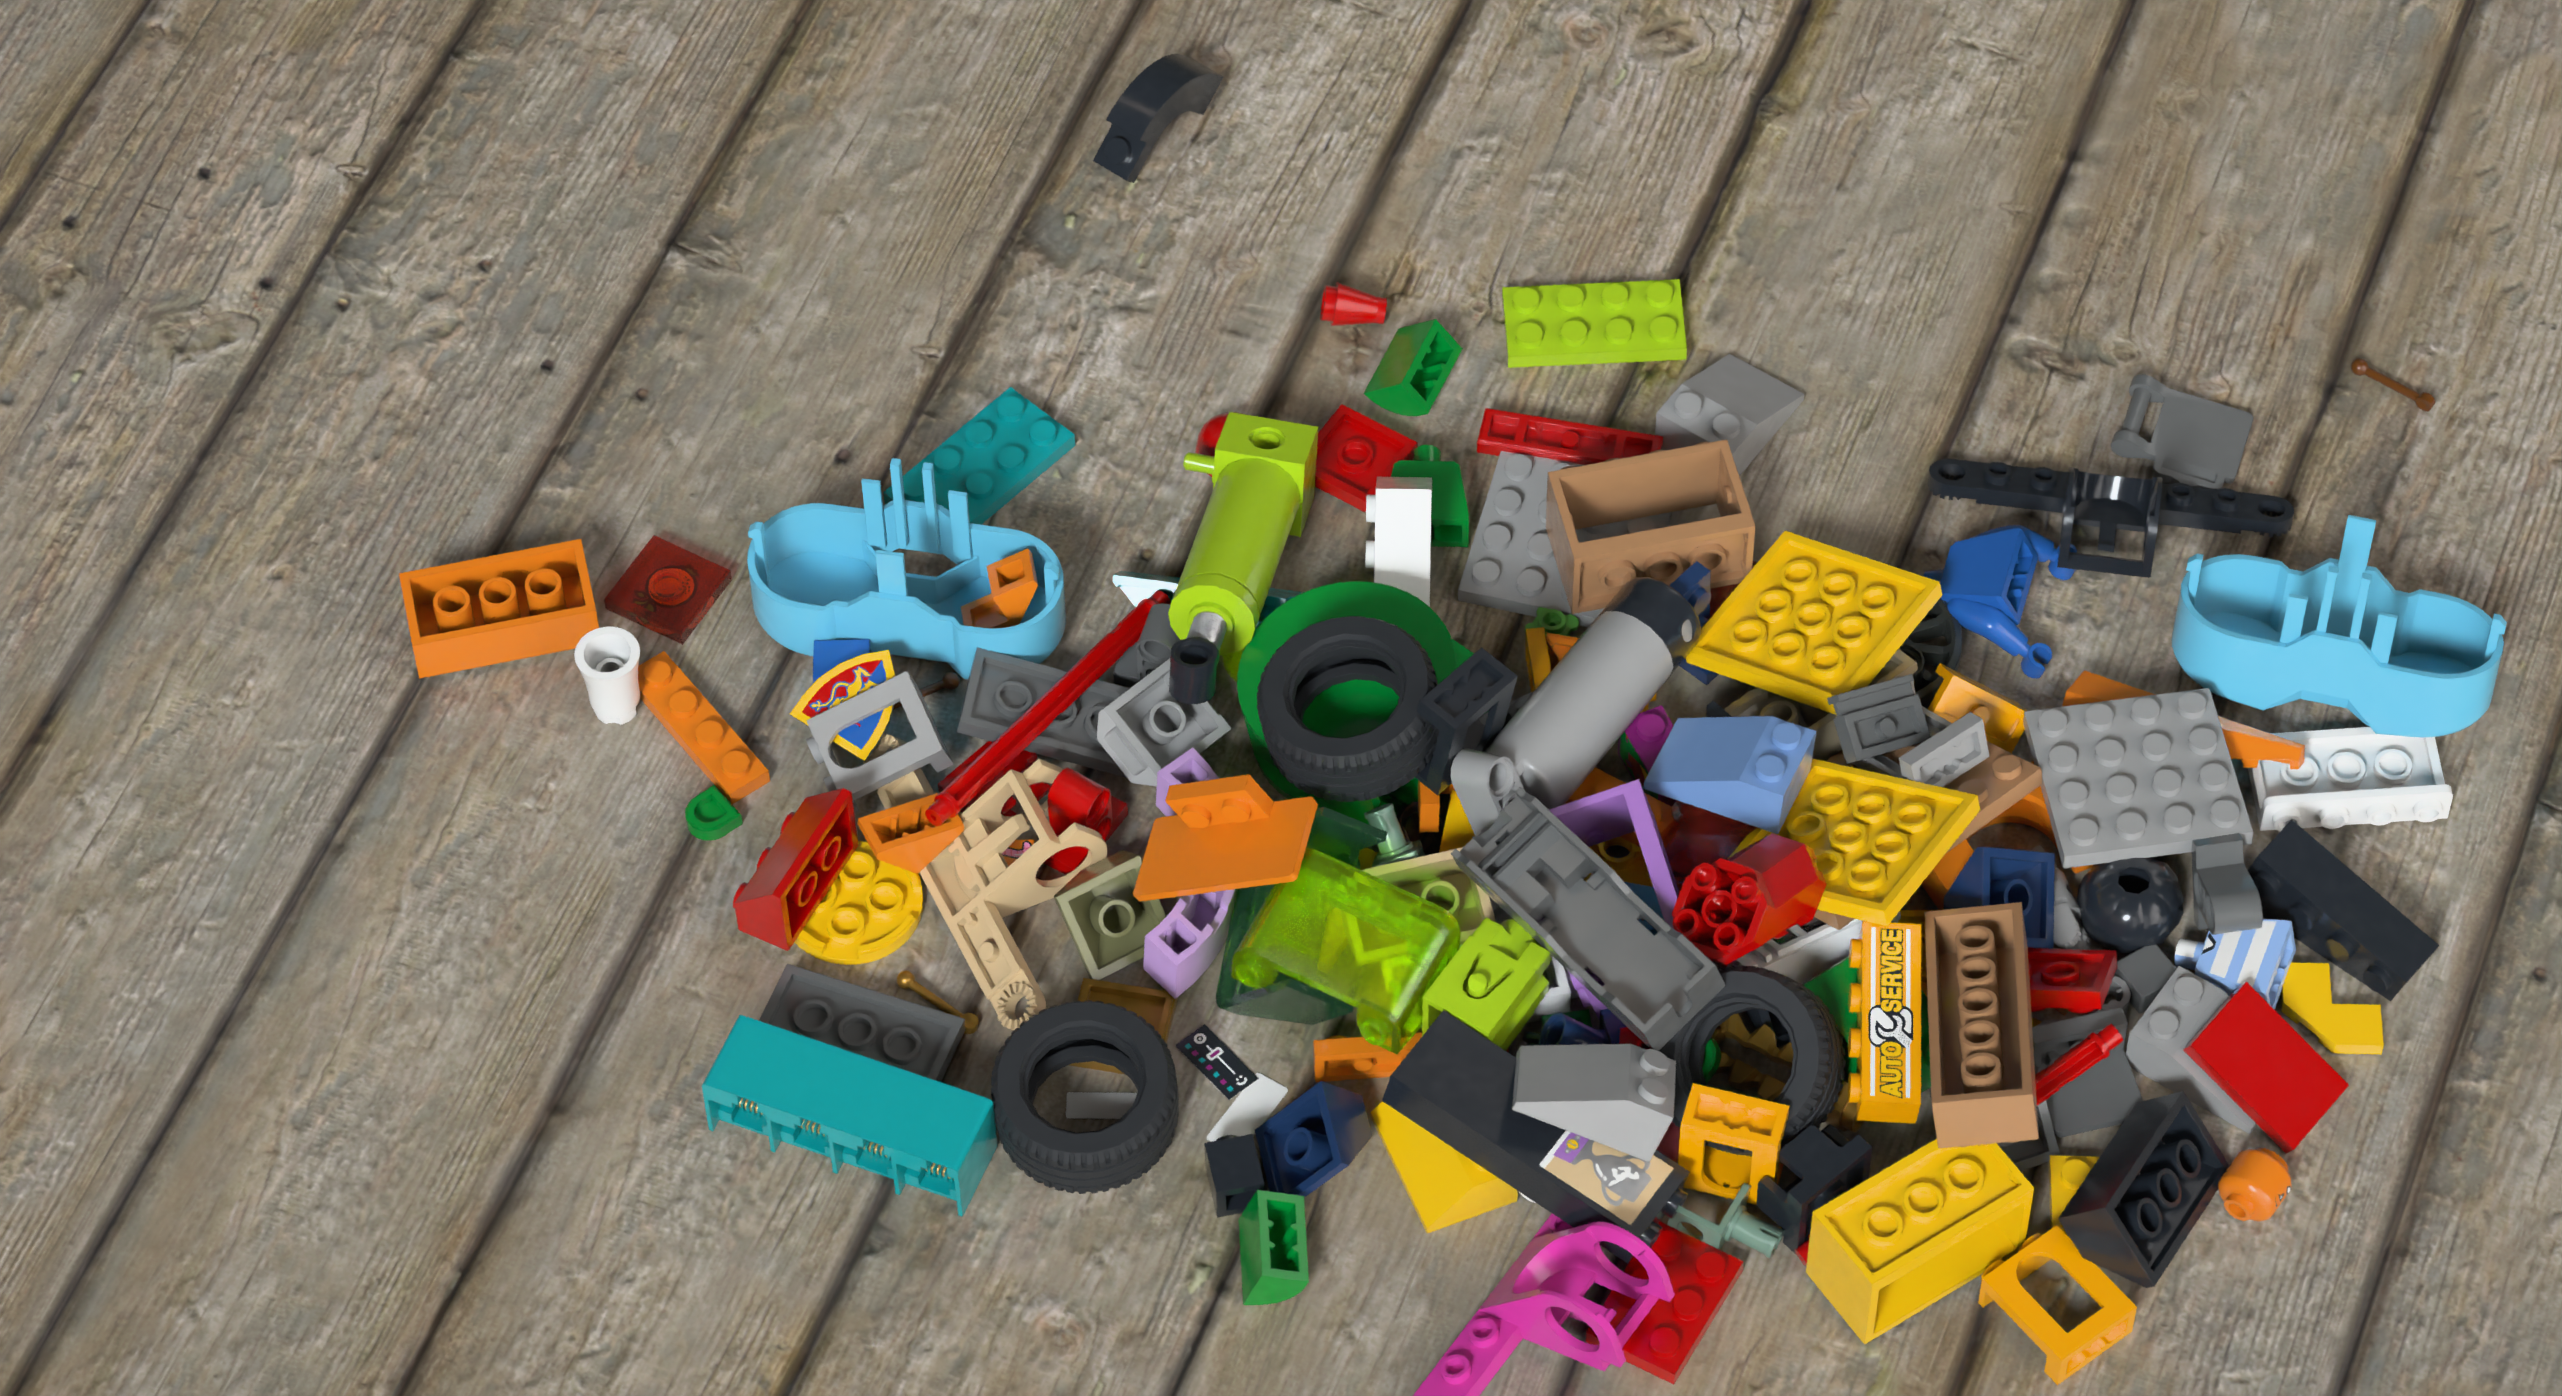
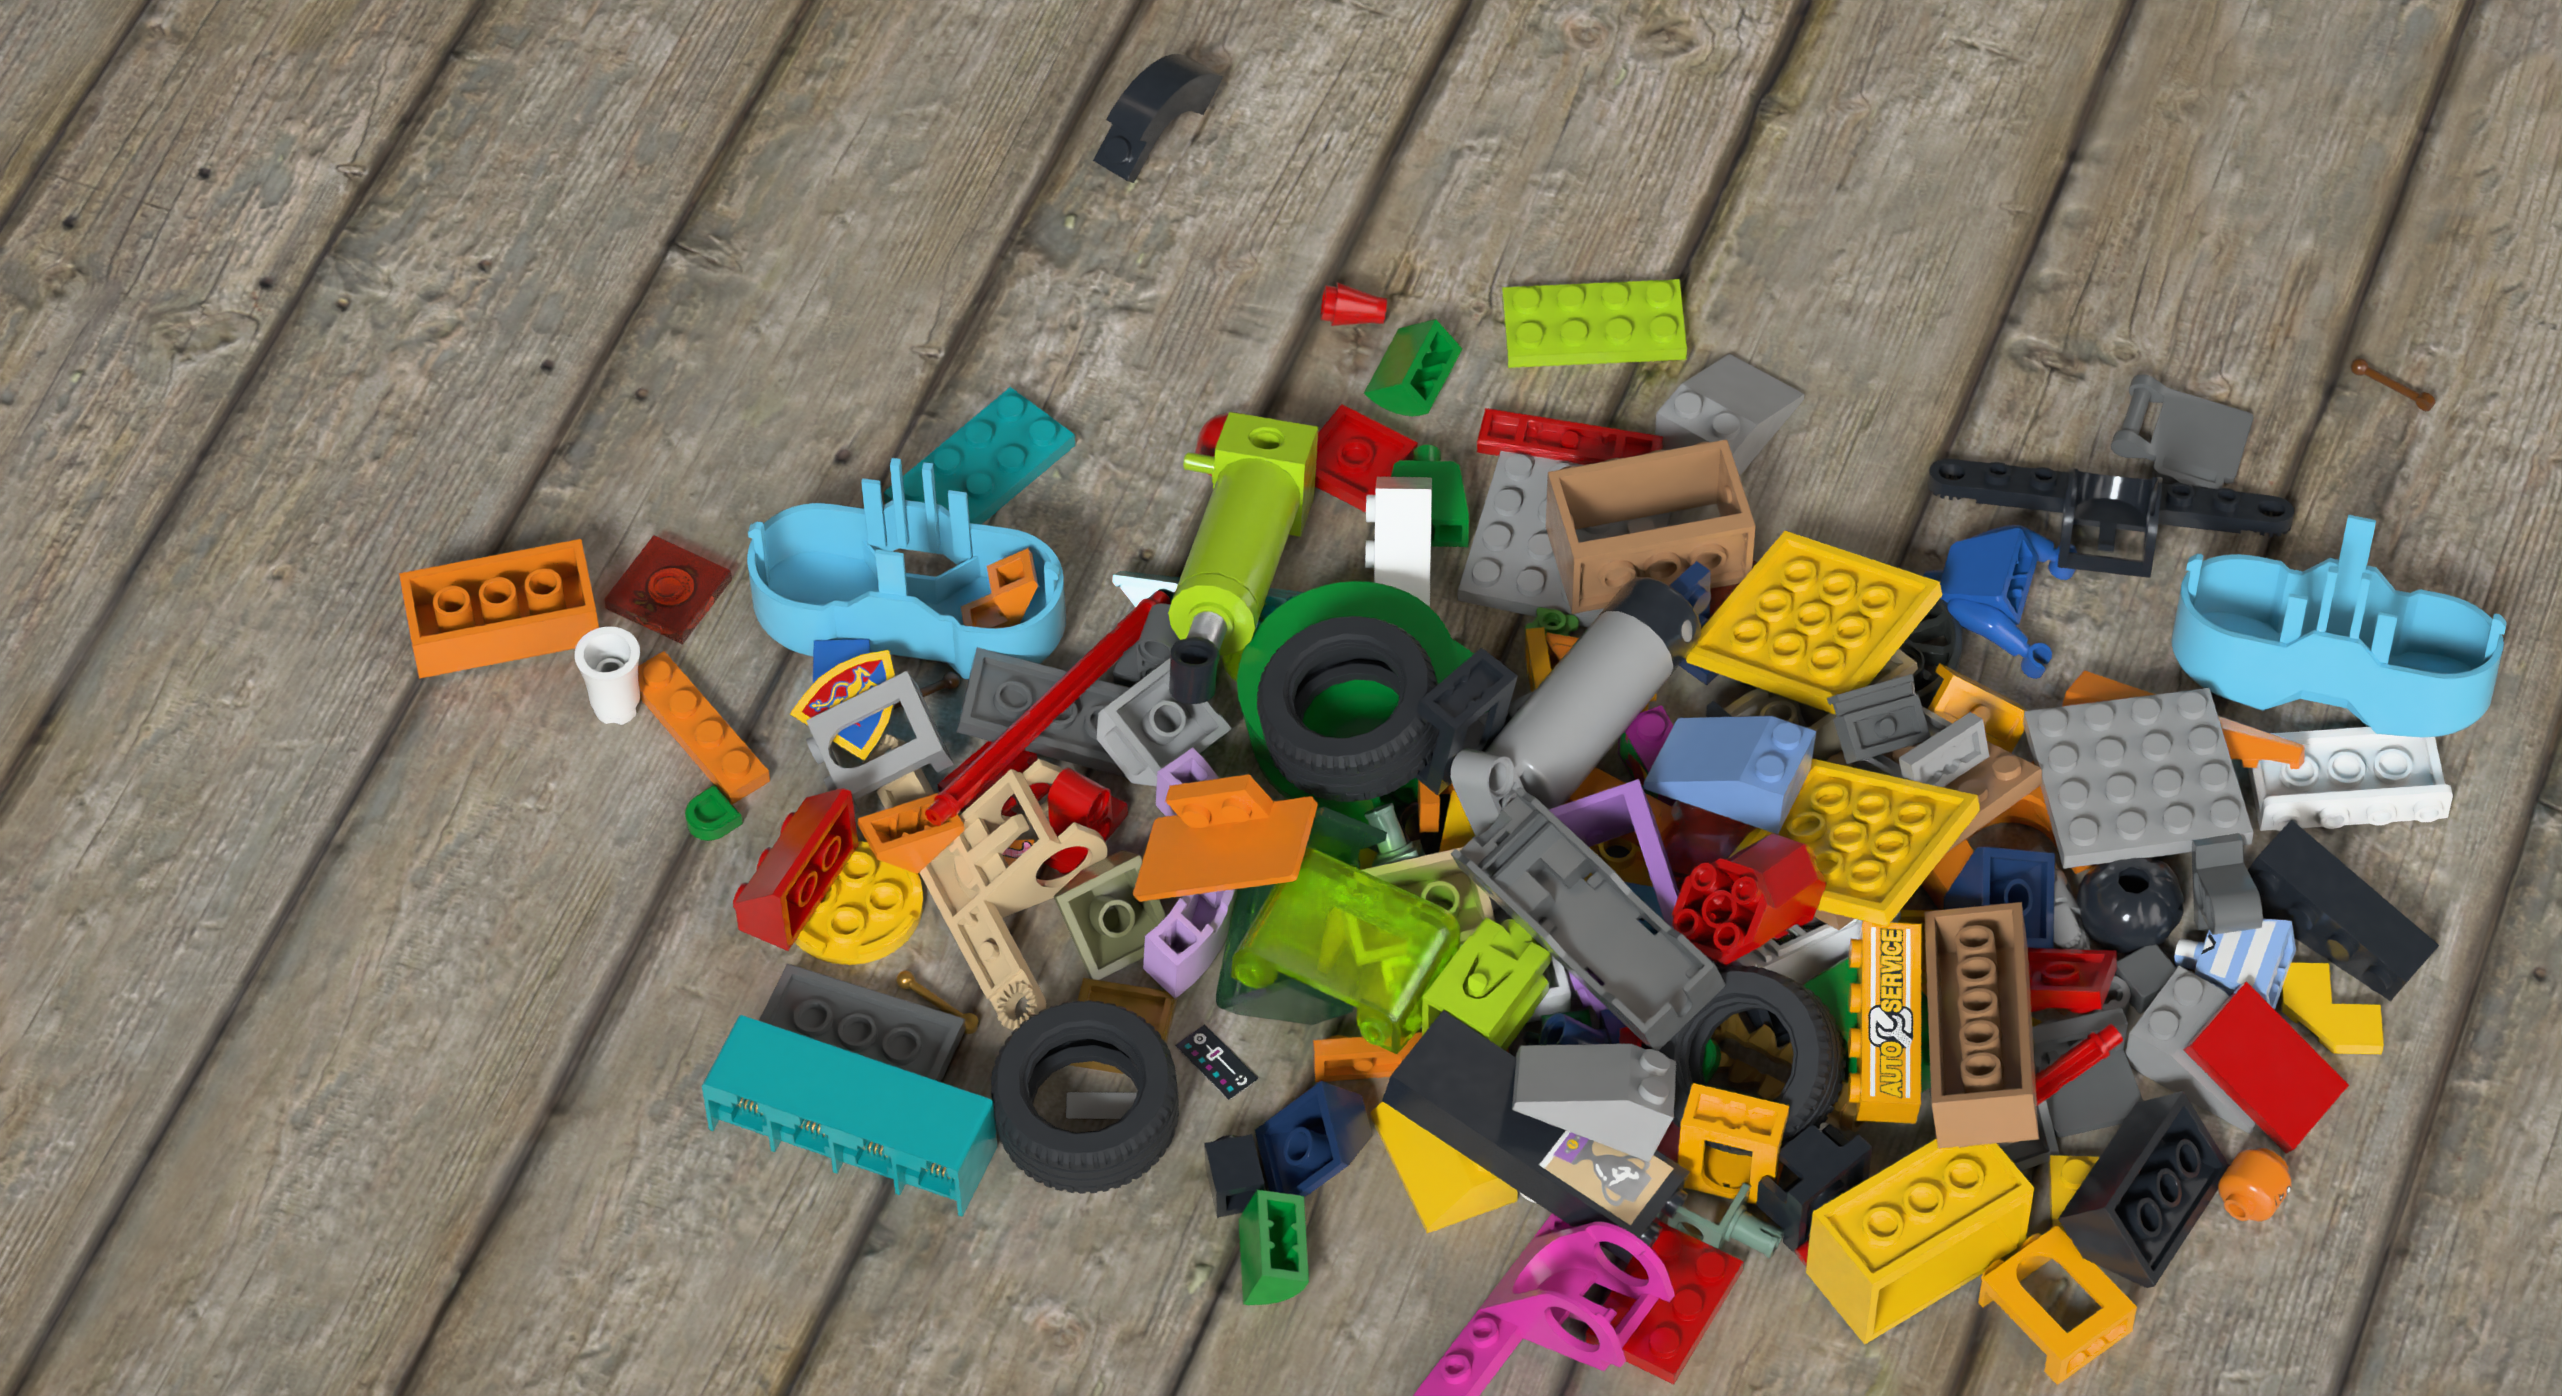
(1249, 1109): white sticker -> none

